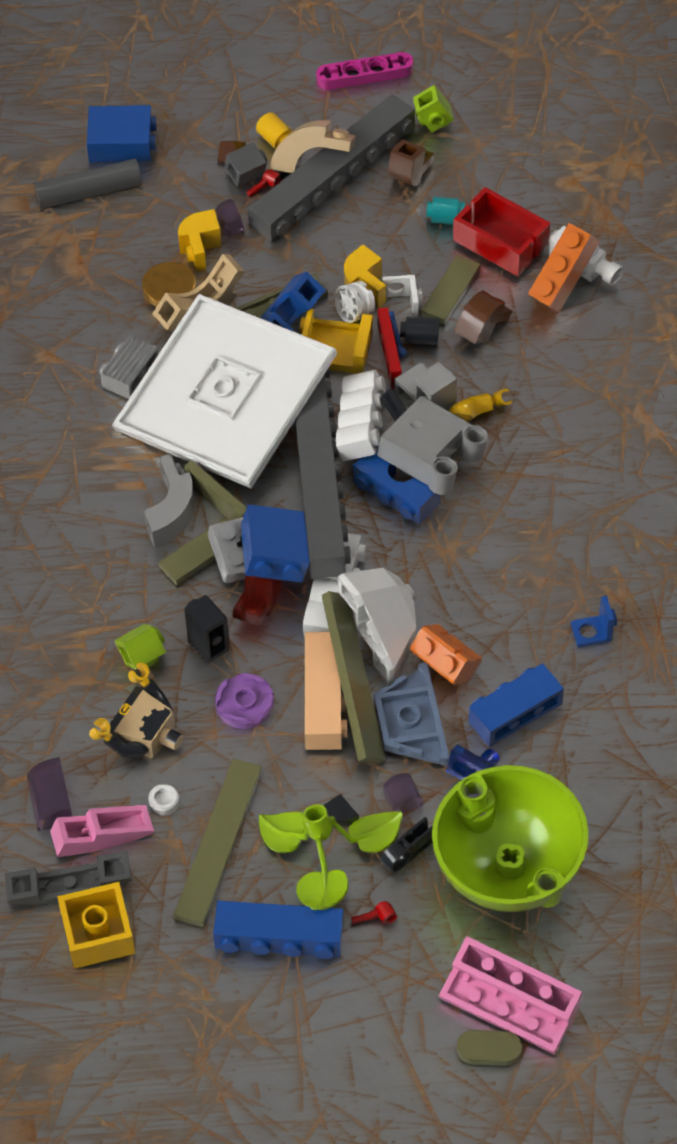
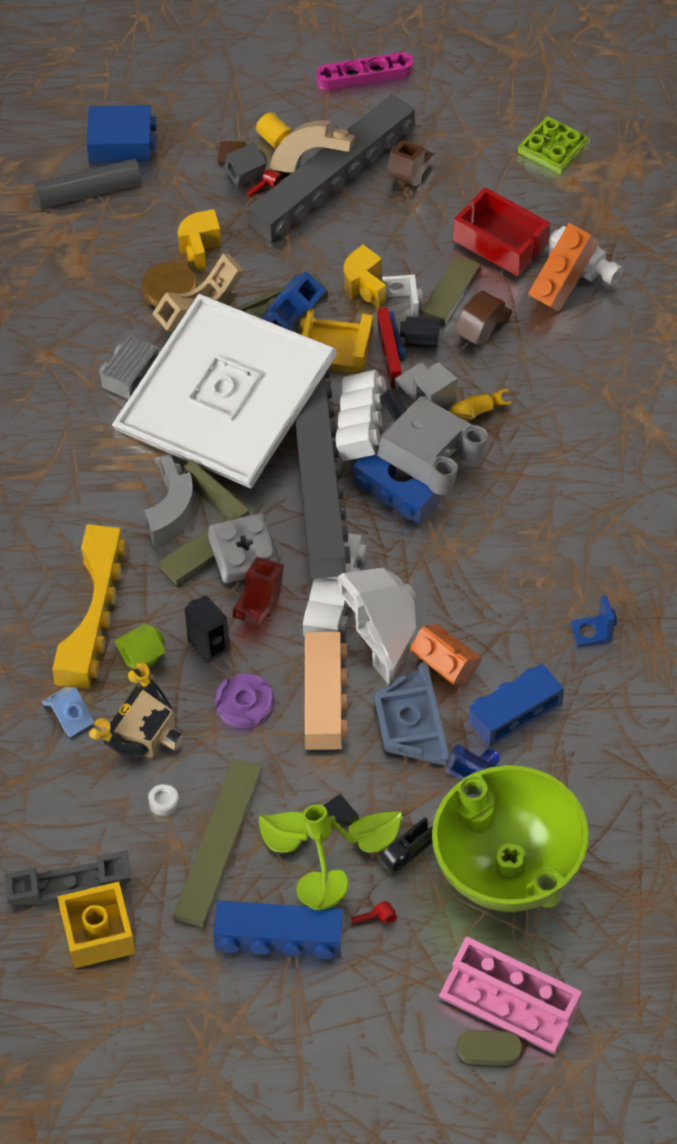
(48, 793): clear purple brick -> none
(69, 710): none -> light blue bracket
(77, 655): none -> yellow arch
(100, 829): bright pink slope -> none
(229, 218): brick -> none
(275, 543): blue brick -> none
(353, 679): olive tile -> none
(355, 301): white wheel -> none
(402, 793): clear purple brick -> none
(432, 109): lime brick -> none
(444, 209): teal brick -> none
(553, 145): none -> lime tile

